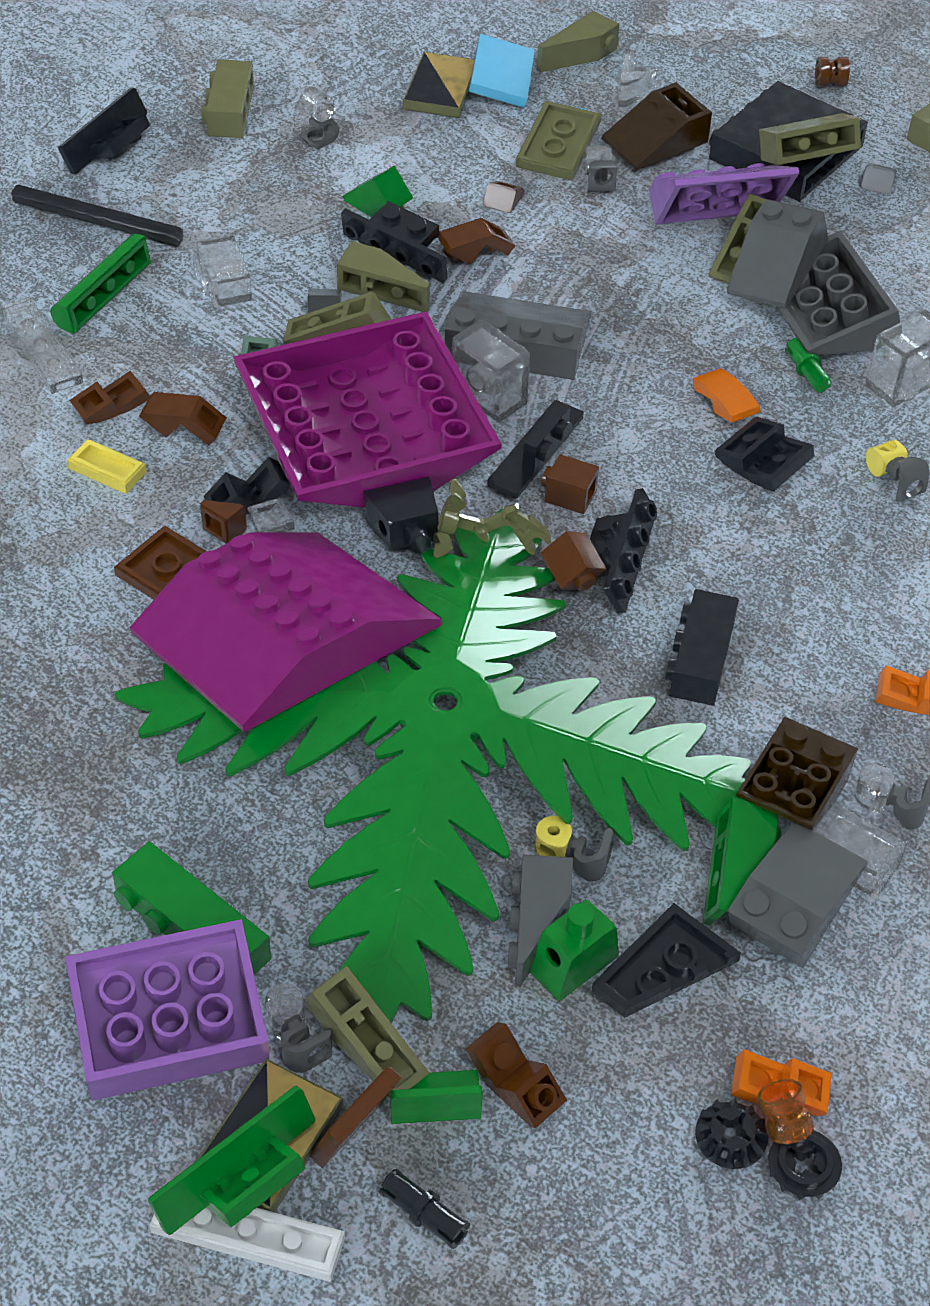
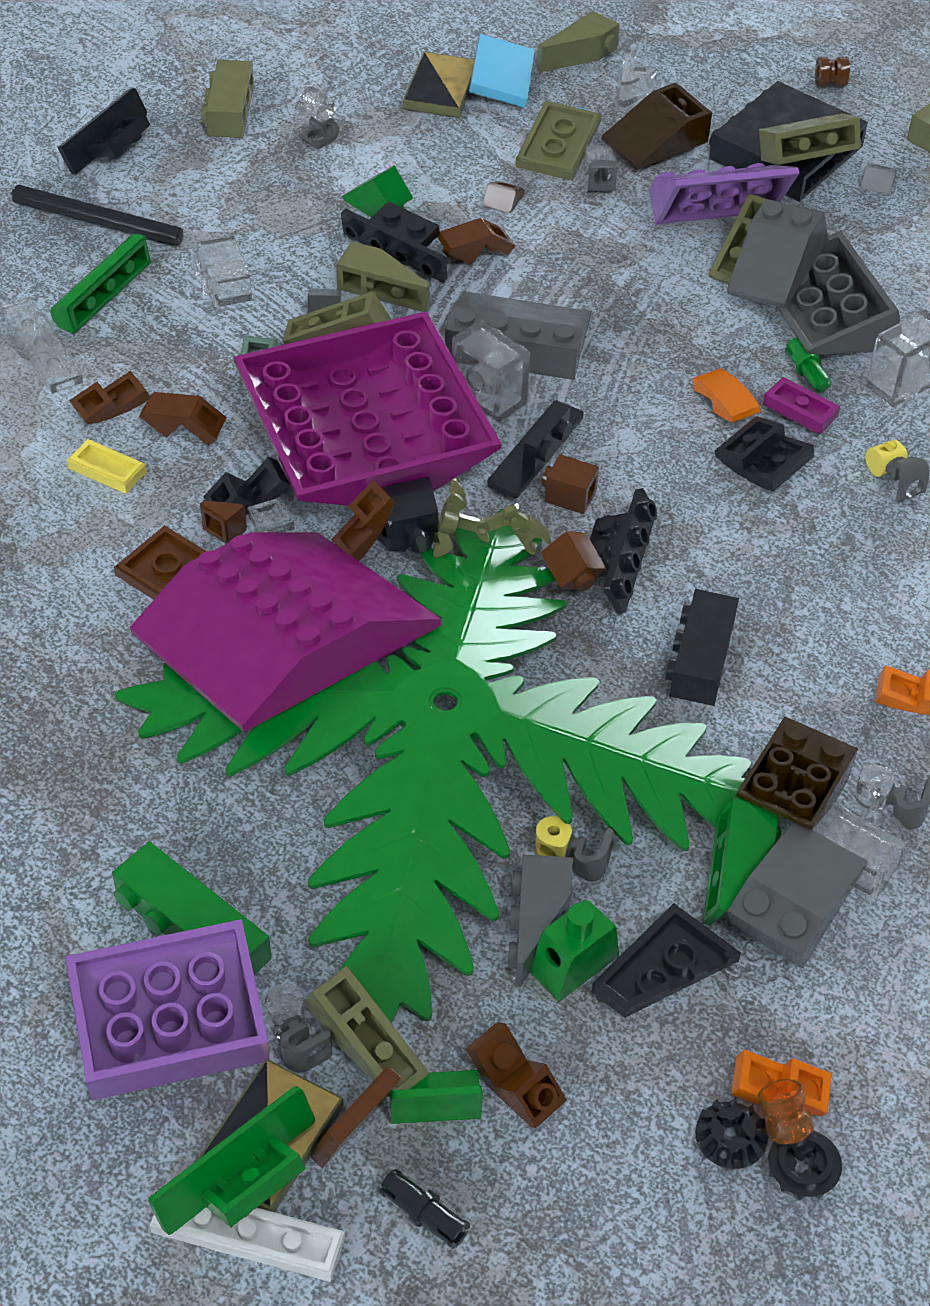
(371, 512): none -> reddish brown slope
(801, 405): none -> magenta plate

